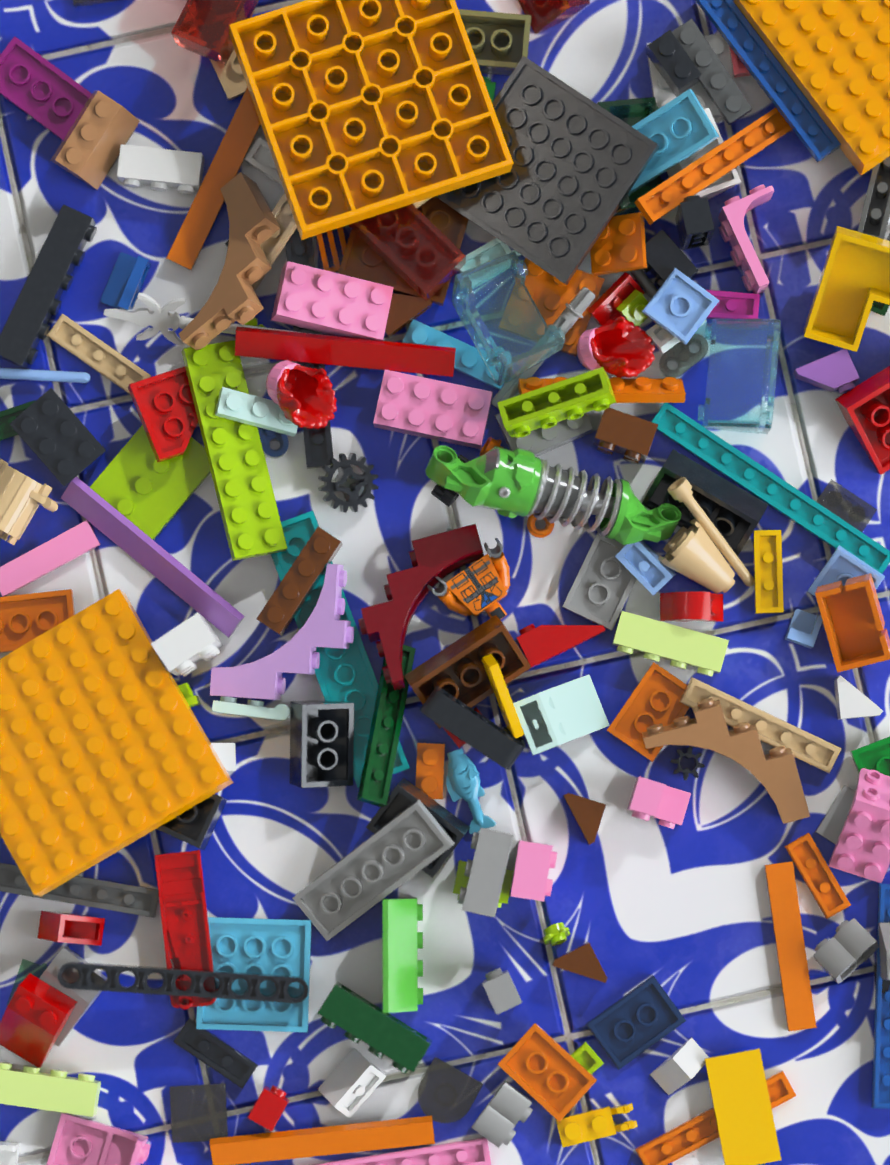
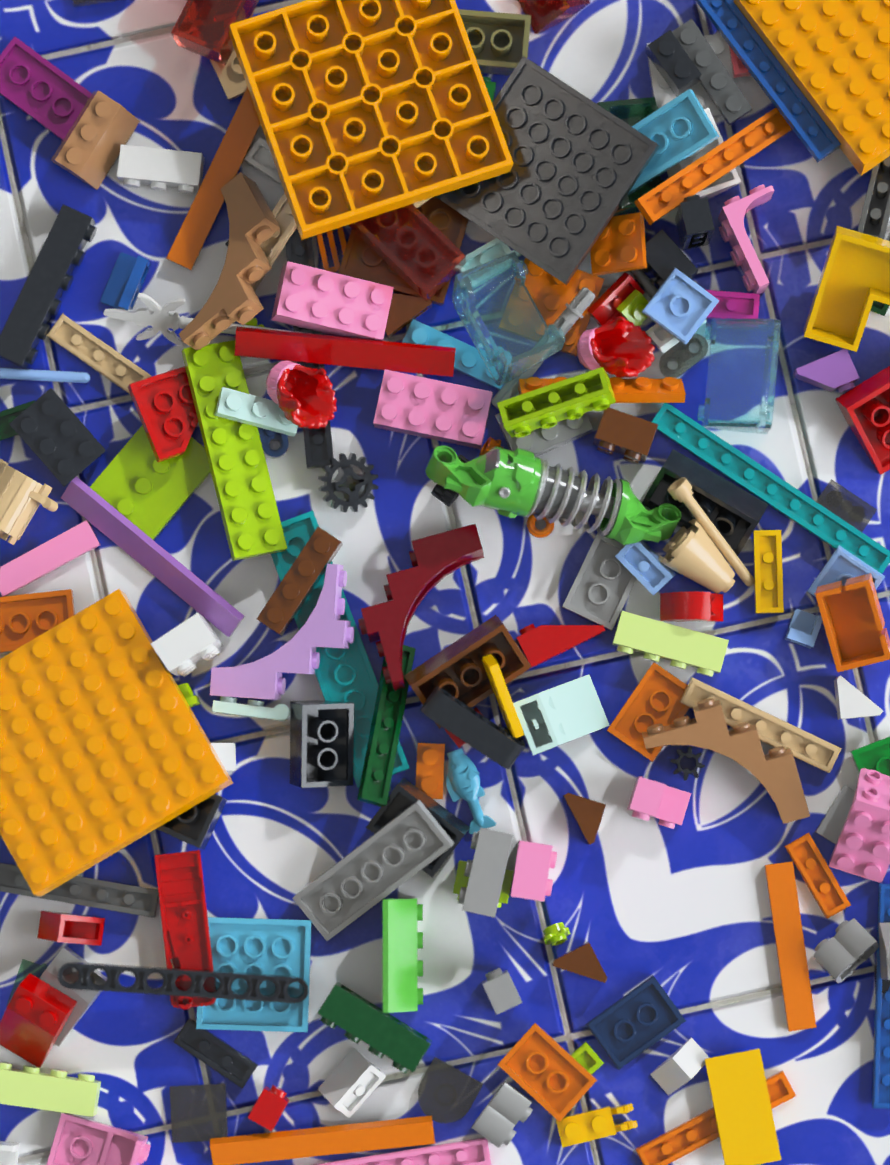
(478, 586): orange torso -> none

